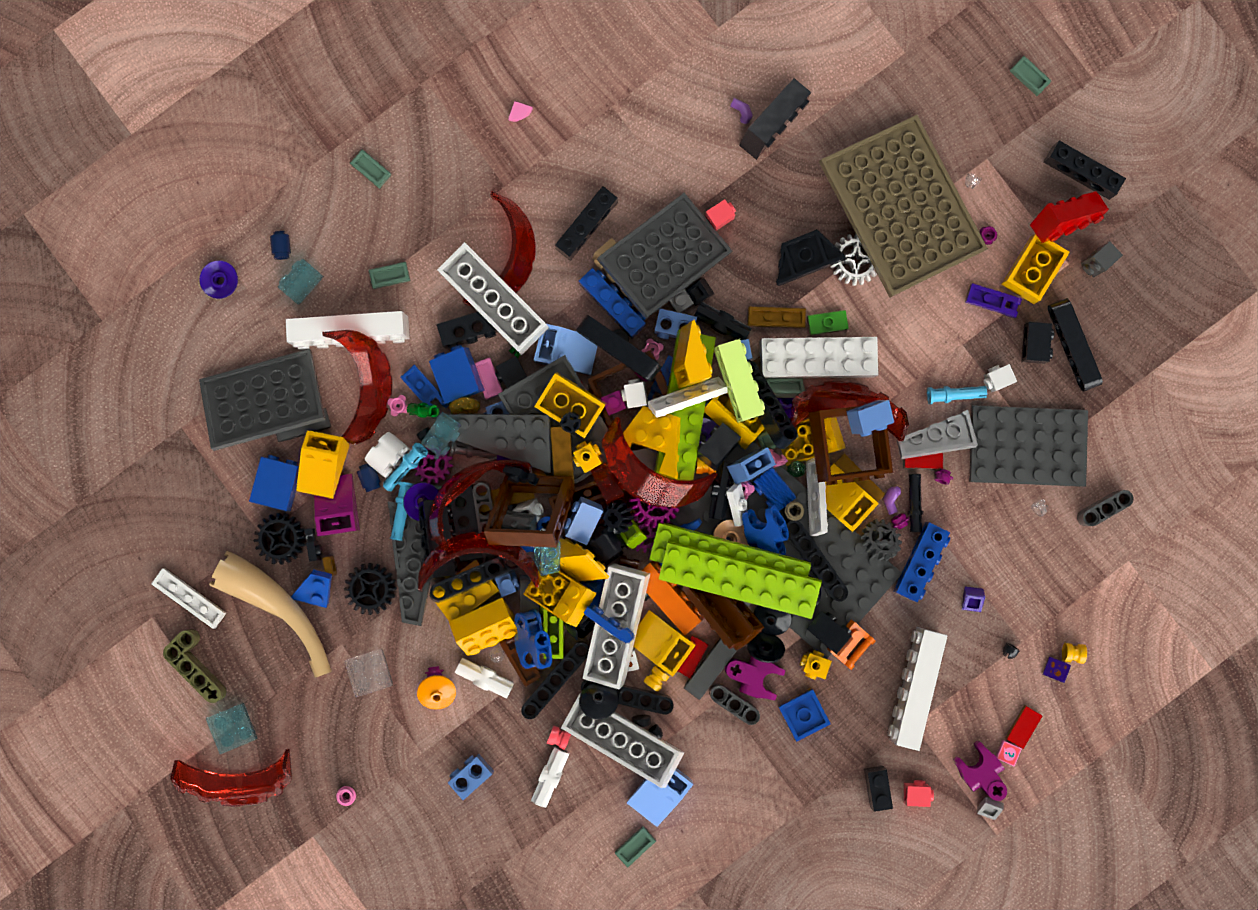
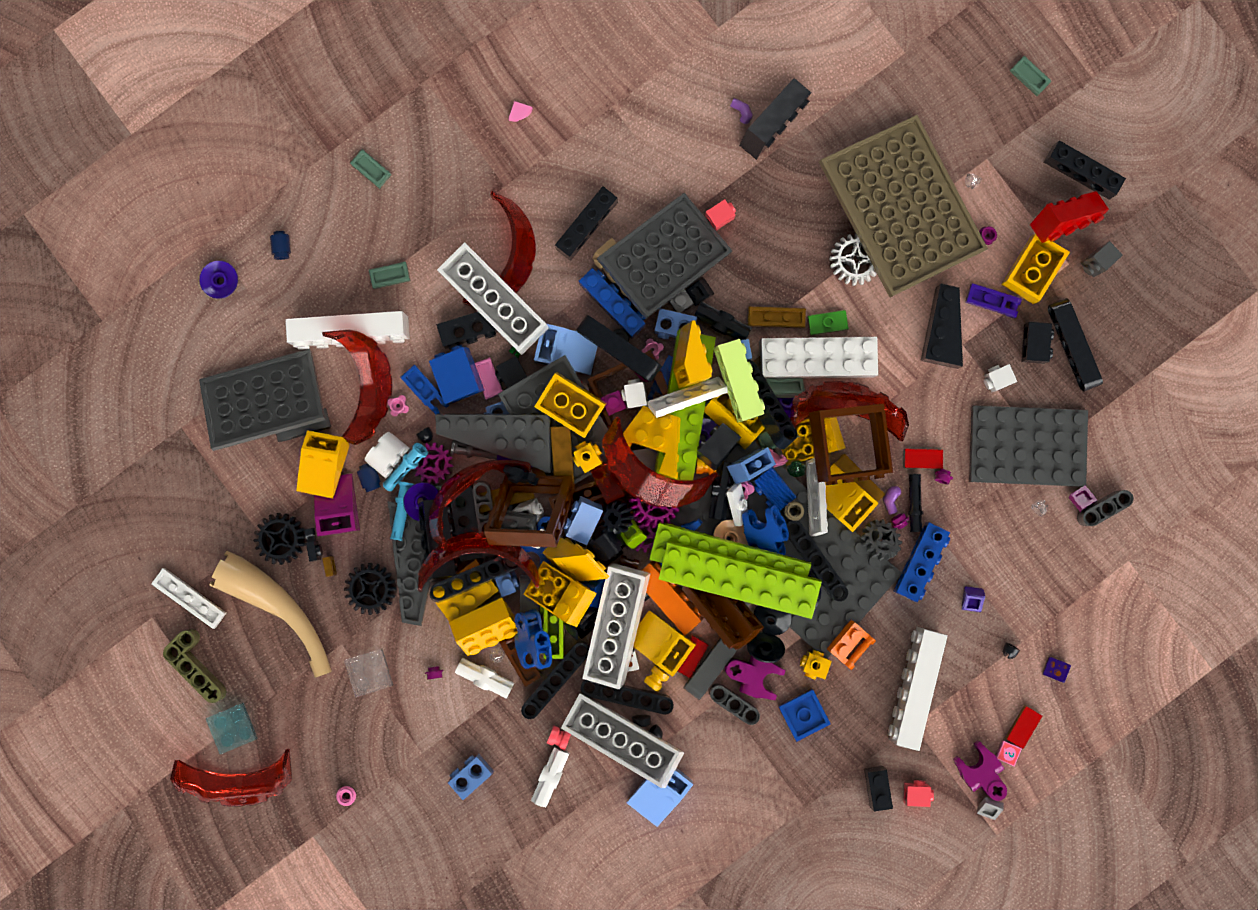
(275, 483): blue brick -> none
(300, 281): clear light blue bracket -> none
(314, 589): blue wing -> none
(422, 410): green pin -> none
(439, 686): light orange dish -> none
(440, 435): clear light blue bracket -> none
(464, 406): clear yellow gear -> none
(547, 559): clear light blue bracket -> none
(567, 423): black wheel -> none
(598, 708): black dish -> none
(609, 624): blue hinge -> none
(635, 846): sand green tile -> none
(806, 255): black wing -> none
(830, 633): black brick -> none
(870, 417): medium blue brick -> none
(944, 331): none -> black wedge
(946, 436): light grey wing -> none
(947, 394): medium azure pin -> none
(1075, 653): yellow wheel -> none
(1082, 498): none -> plate

